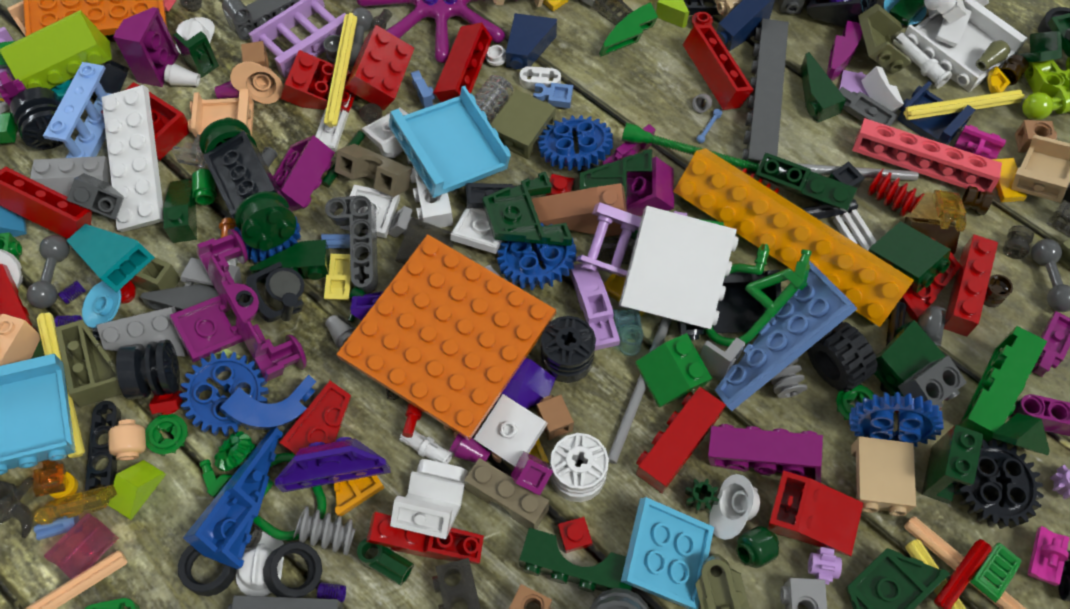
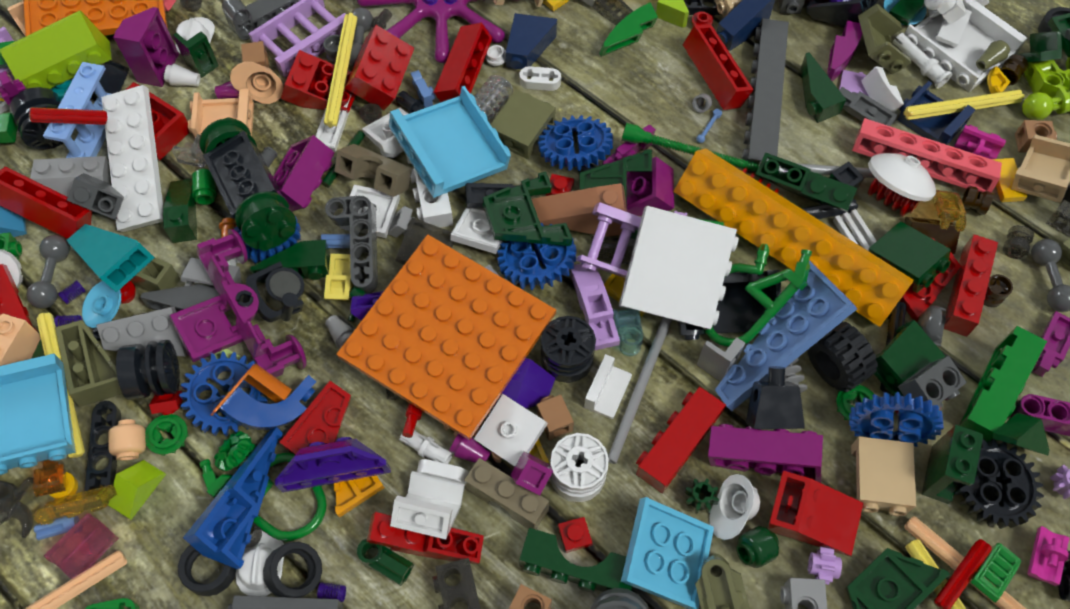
(70, 116): none -> red axle
(263, 382): none -> orange piece
(325, 531): light grey piece -> none
(409, 102): none -> black axle
(557, 95): medium blue plate -> none
(607, 388): none -> white panel
(673, 370): green slope -> none
(775, 403): none -> black torso
(903, 175): none -> white dish

